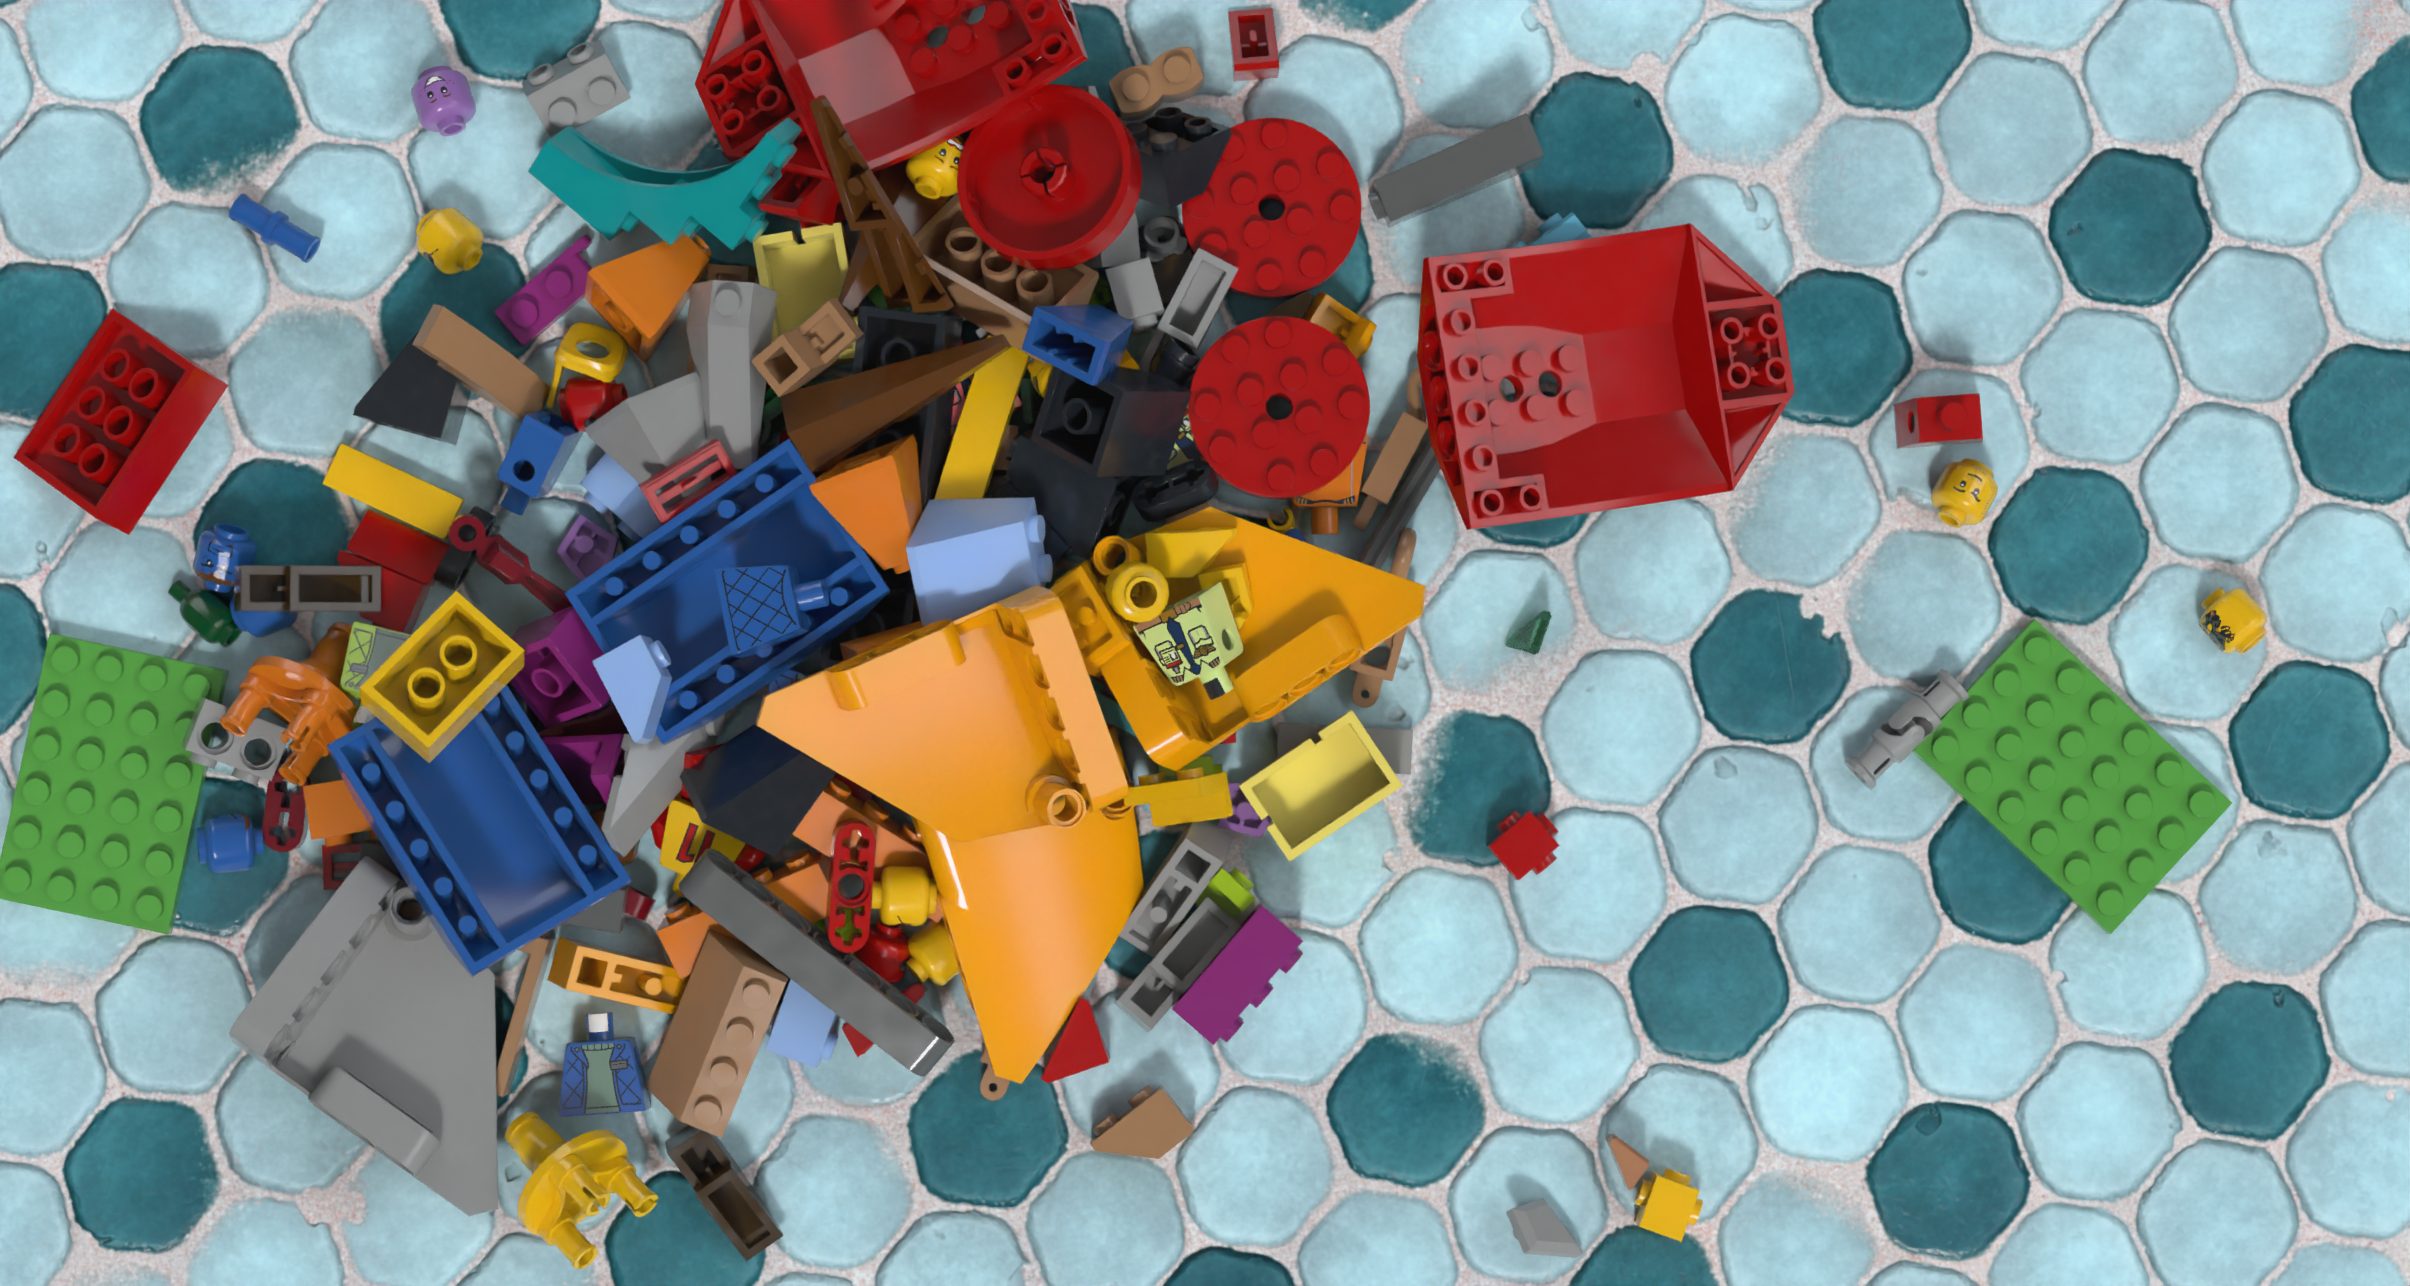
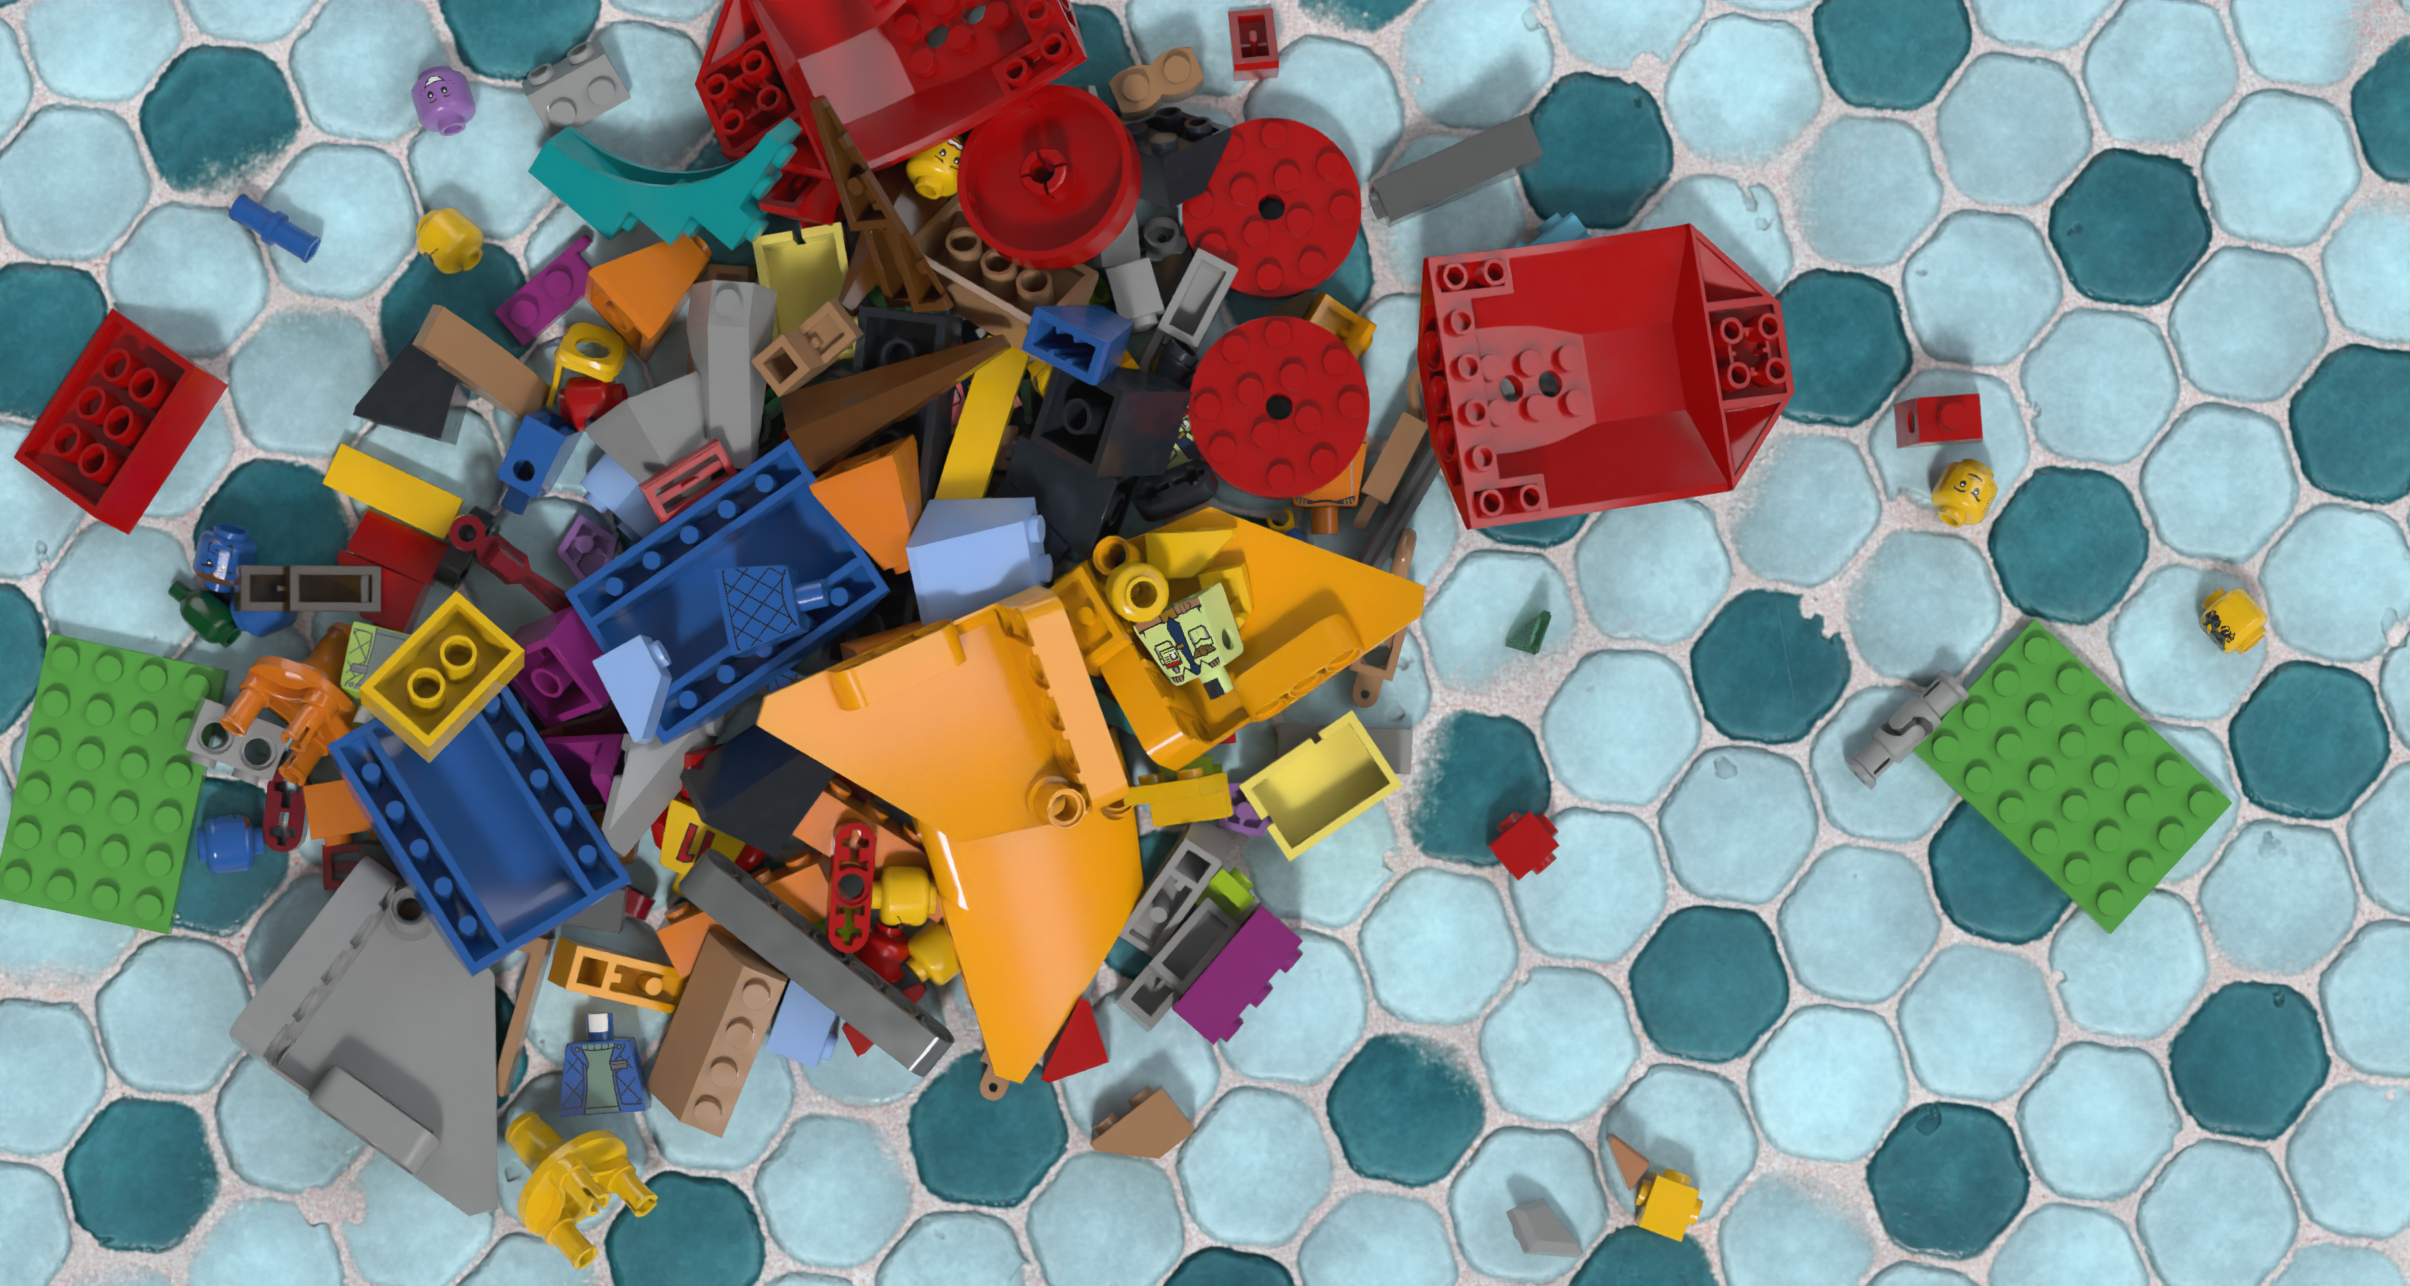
(723, 1190): dark brown slope -> none

